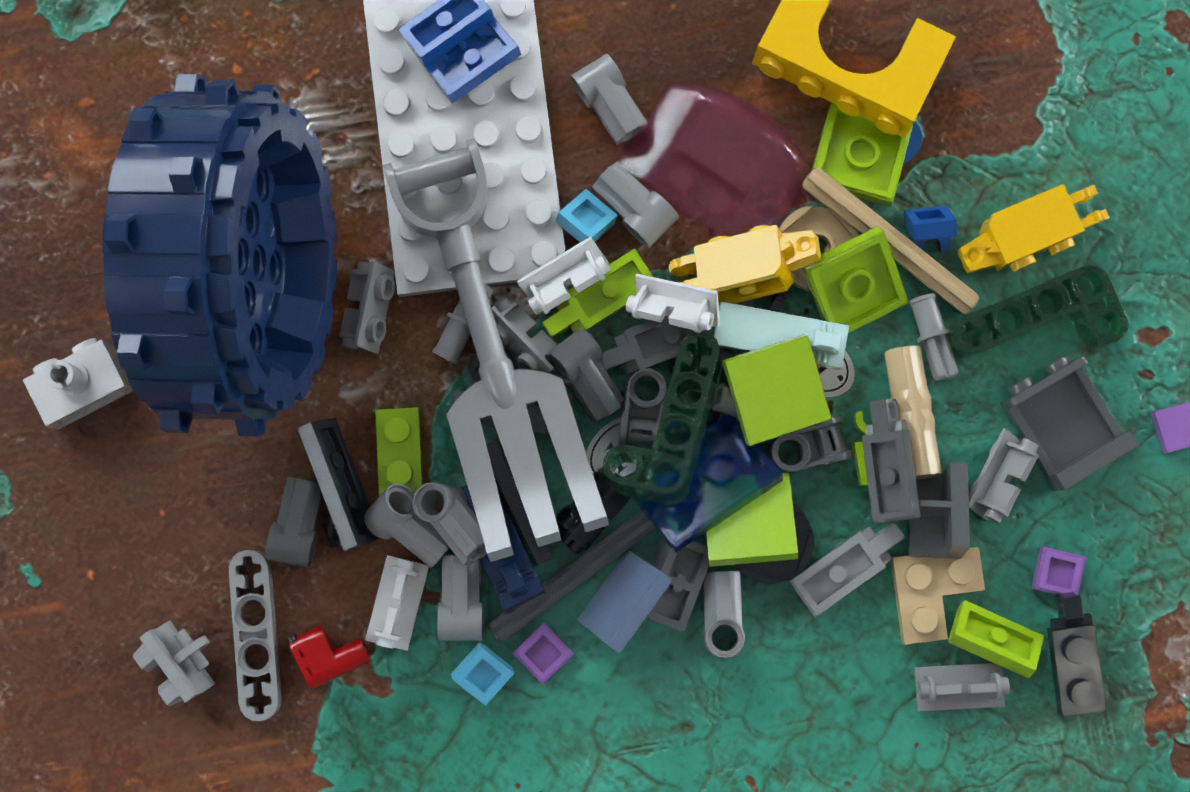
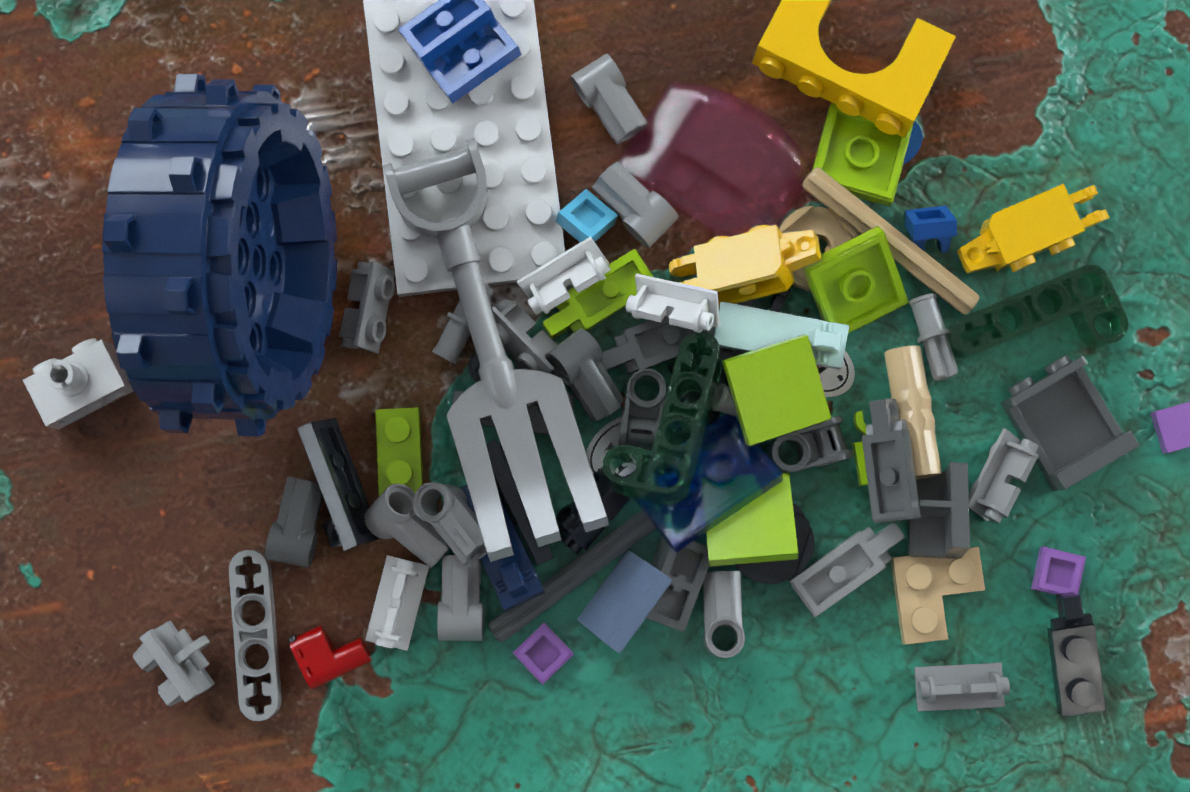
(482, 673): medium azure plate -> none
(996, 639): lime plate -> none

